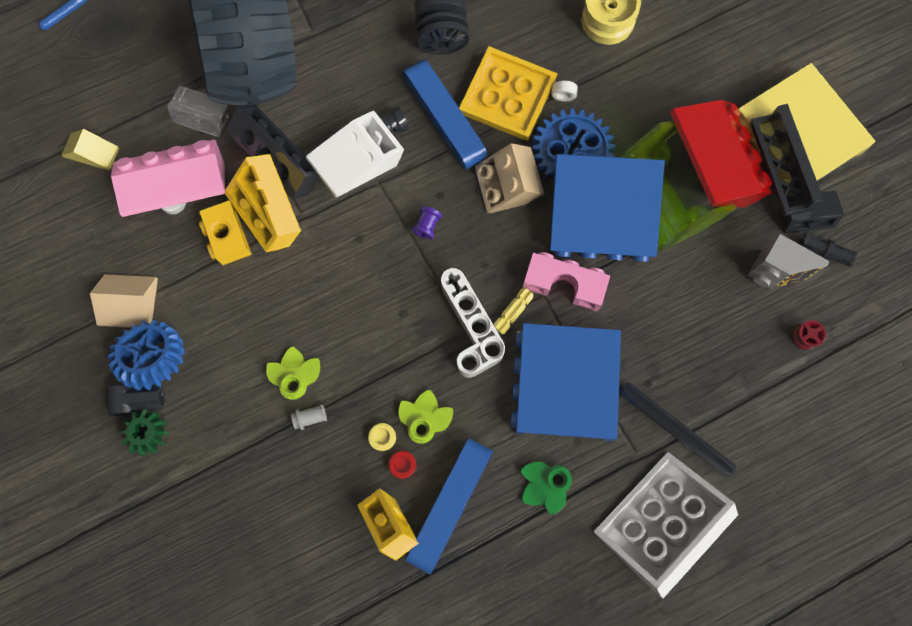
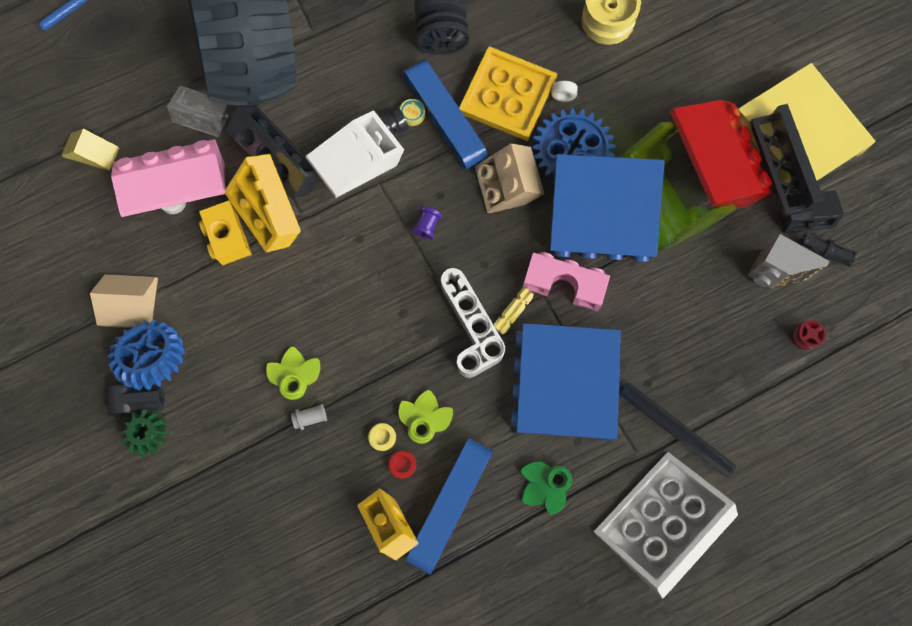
(413, 111): none -> light yellow tile

